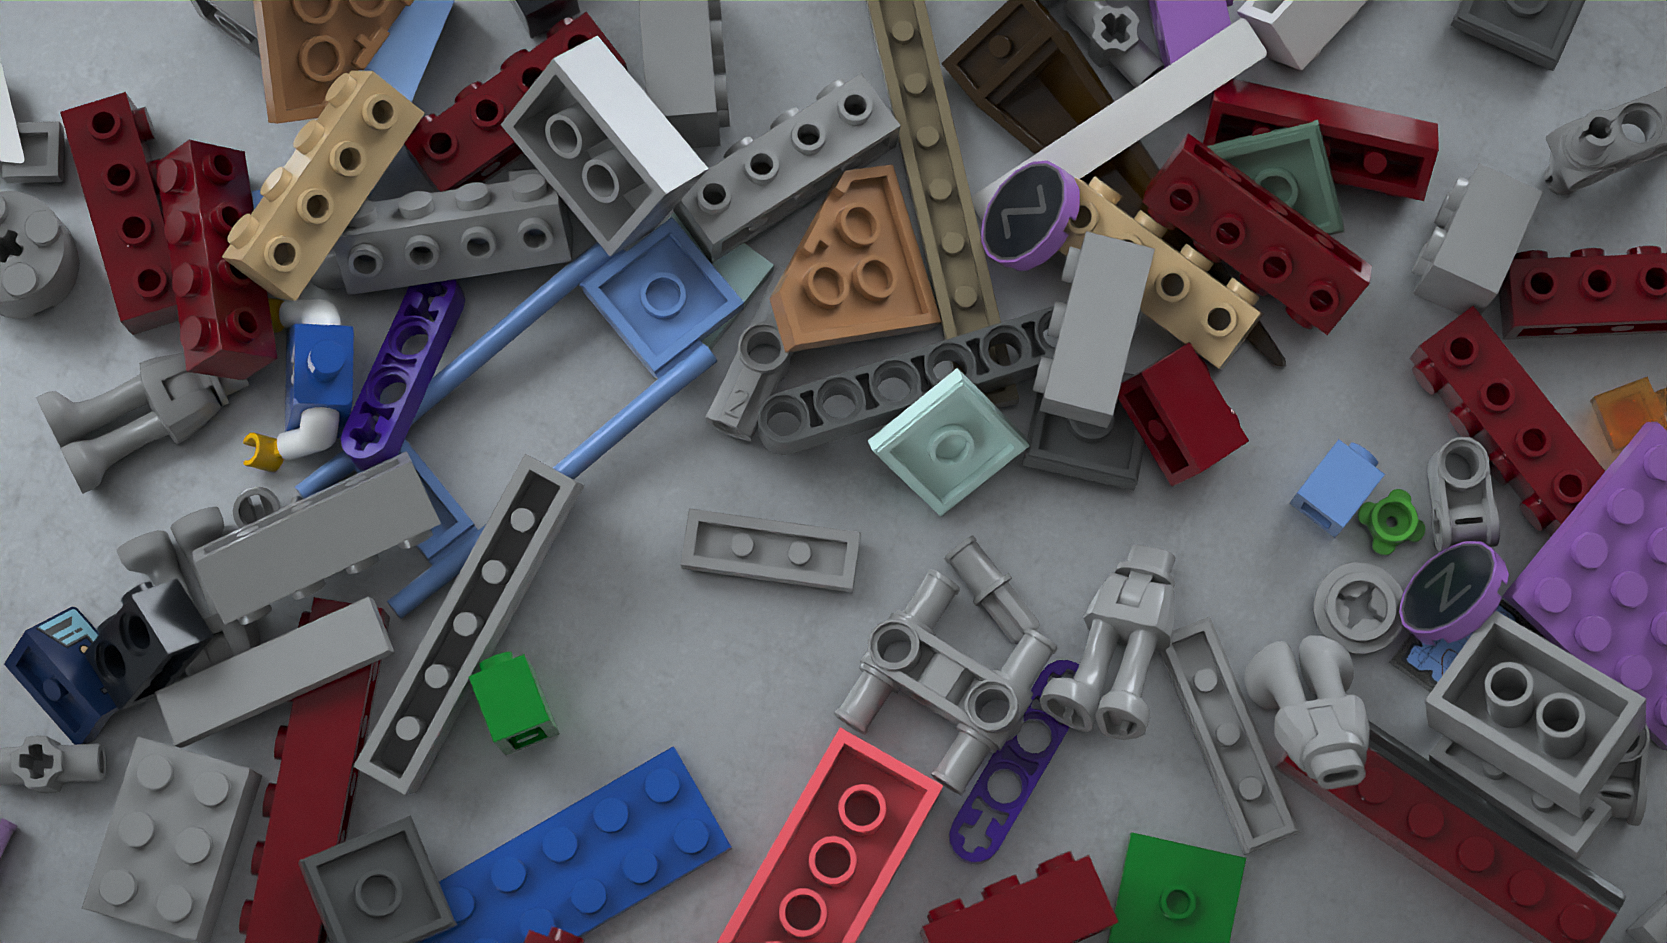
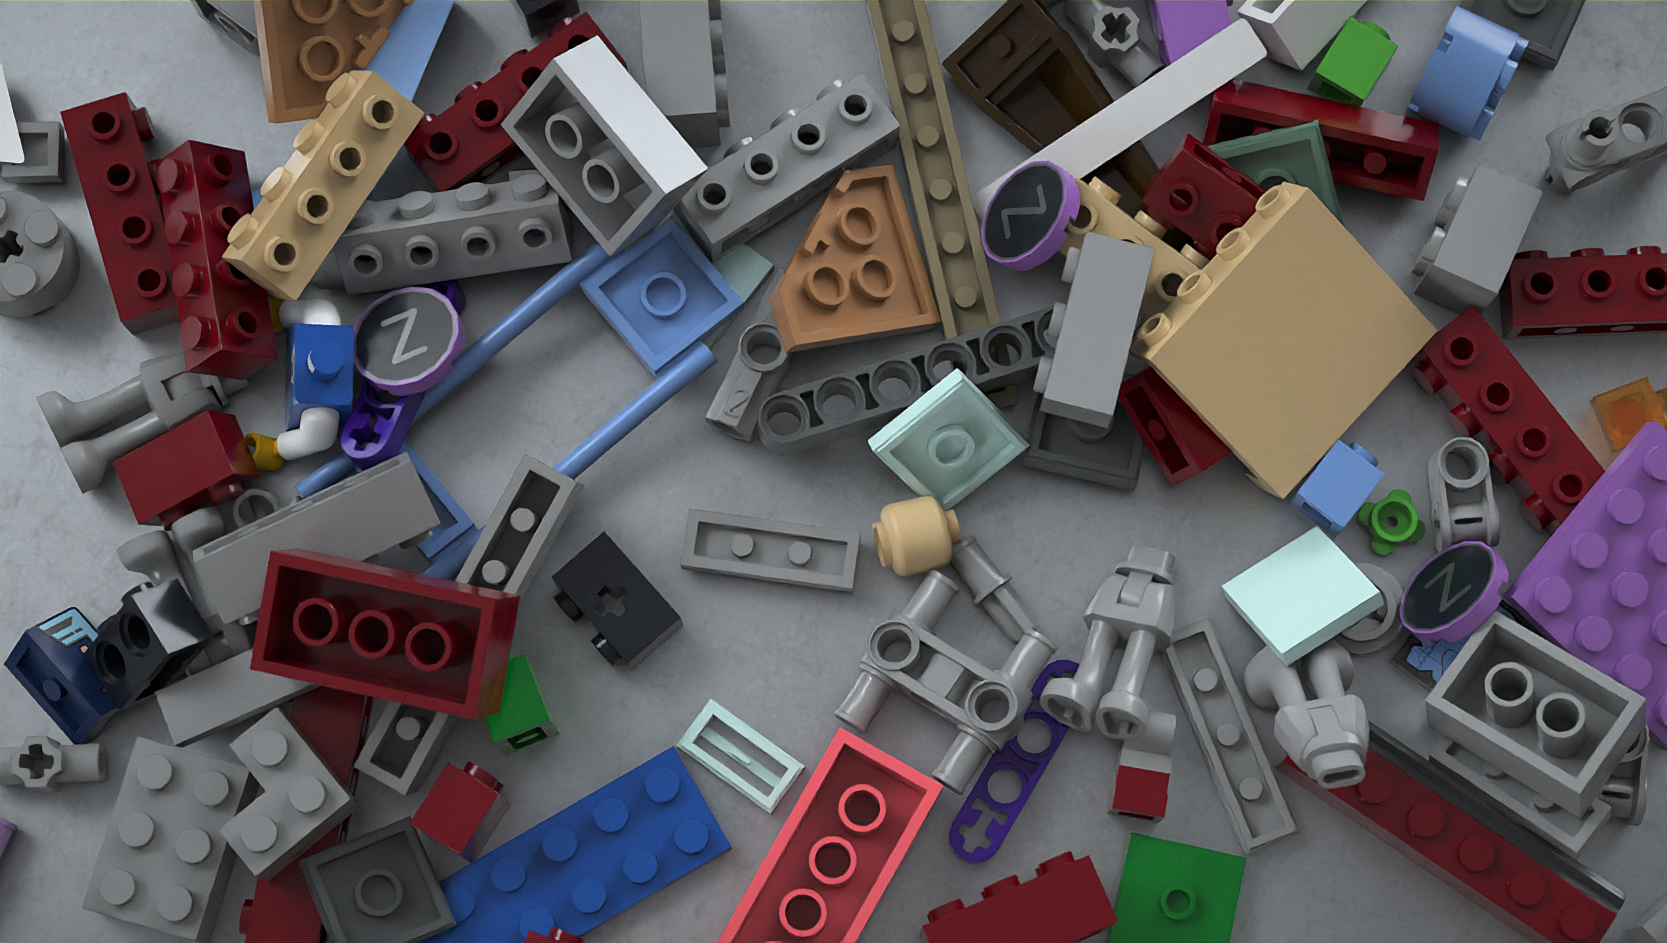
(187, 469): none -> dark red brick
(300, 797): none -> light grey brick
(385, 633): none -> dark red brick
(408, 340): none -> black tile
(462, 810): none -> dark red brick
(604, 570): none -> black brick
(780, 785): none -> light aqua tile
(915, 535): none -> tan head
(1144, 771): none -> leg
(1284, 337): none -> tan panel
(1302, 595): none -> light aqua tile
(1353, 63): none -> bright green brick
(1467, 73): none -> medium blue brick

